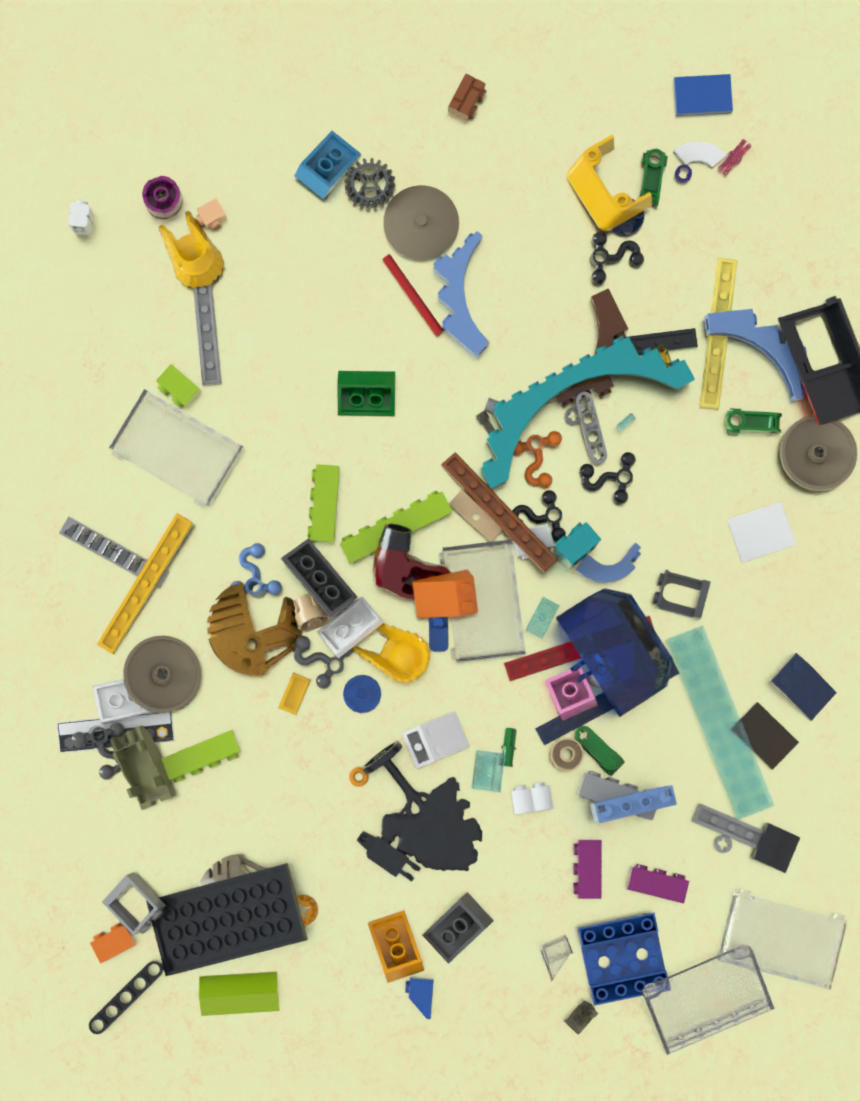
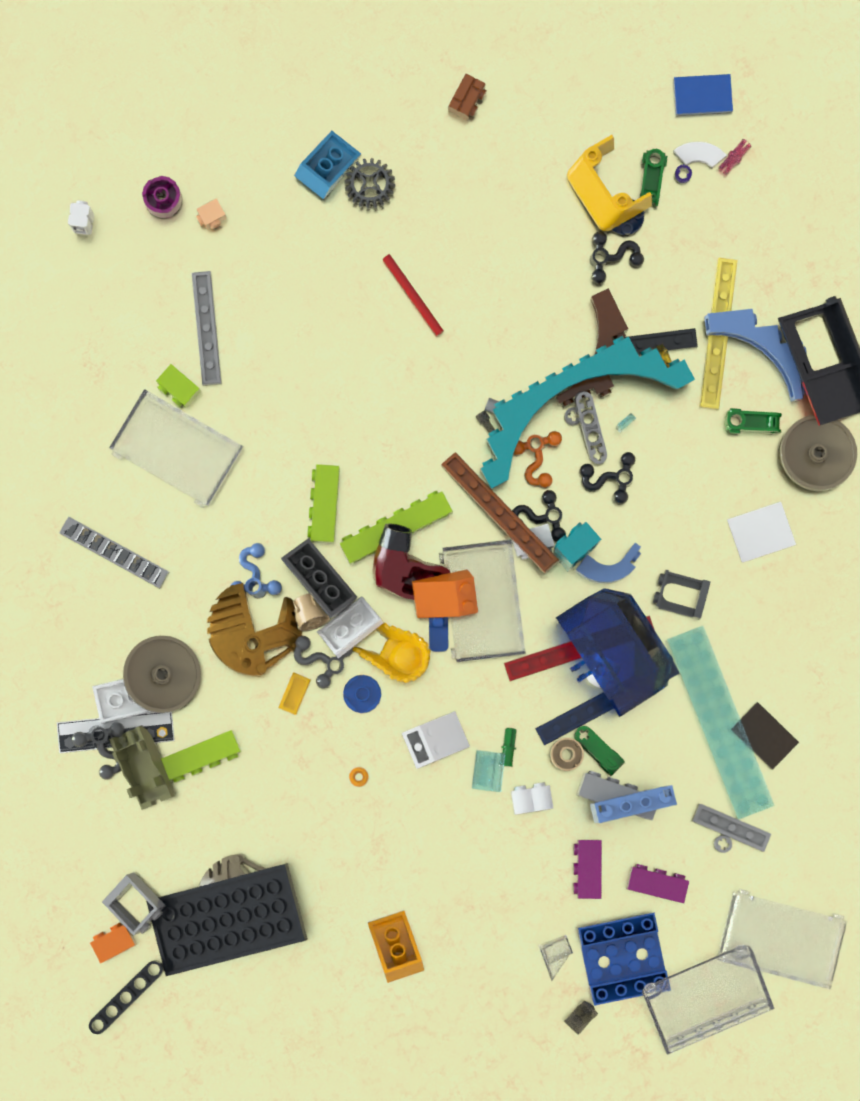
(145, 583): yellow tile -> none
(193, 255): yellow piece -> none
(238, 993): lime slope -> none
(312, 912): light orange gear -> none
(366, 393): green slope -> none
(385, 855): black hinge -> none
(420, 993): blue slope -> none
(421, 223): dark tan dish -> none
(438, 832): black plant -> none
(457, 927): dark grey slope -> none
(460, 324): medium blue arch -> none
(467, 507): tan tile -> none
(542, 617): clear light blue slope -> none
(569, 694): bright pink brick -> none
(776, 847): black slope -> none
(802, 686): dark blue slope -> none

